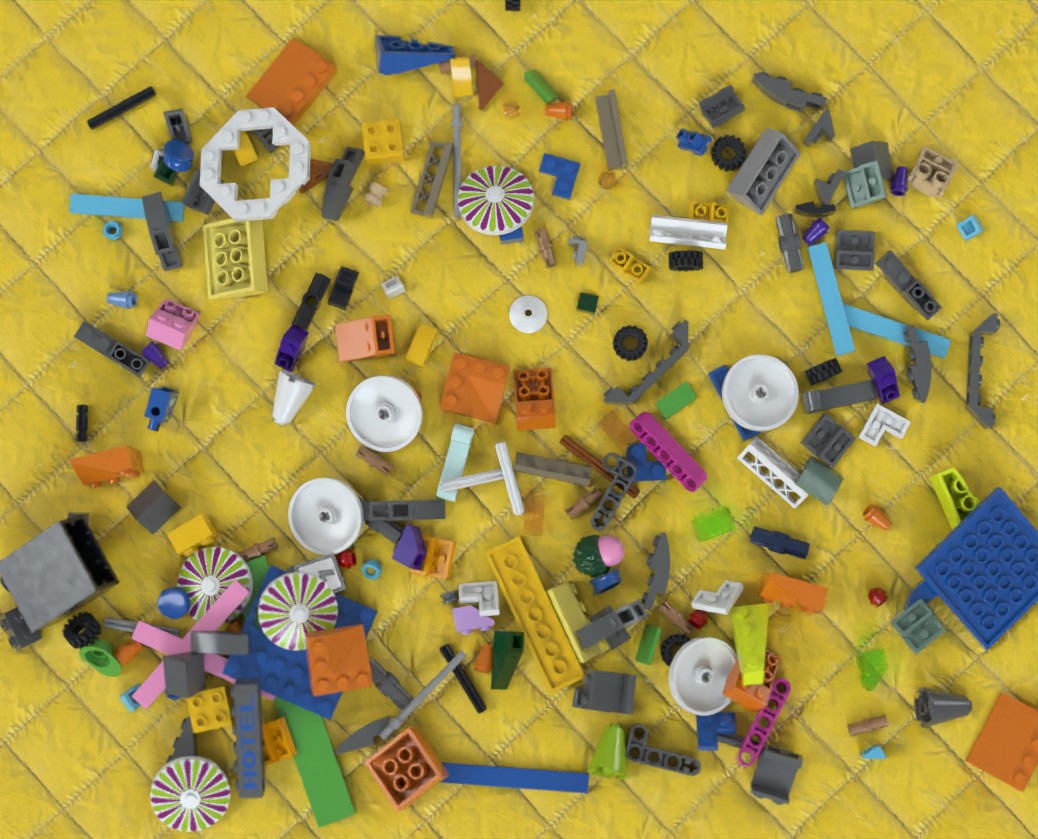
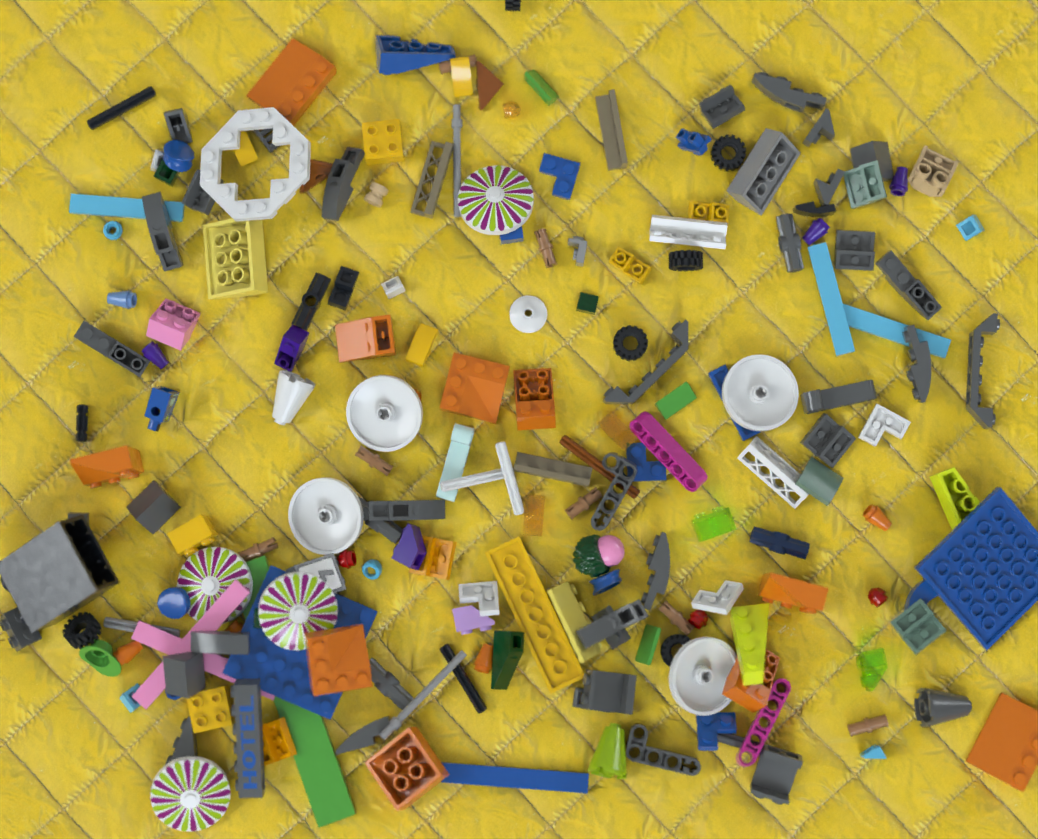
(449, 597): dark grey bush -> none
(559, 110): orange cone -> none
(607, 180): clear yellow plate -> none
(823, 371): black tyre -> none
(884, 379): dark purple slope -> none

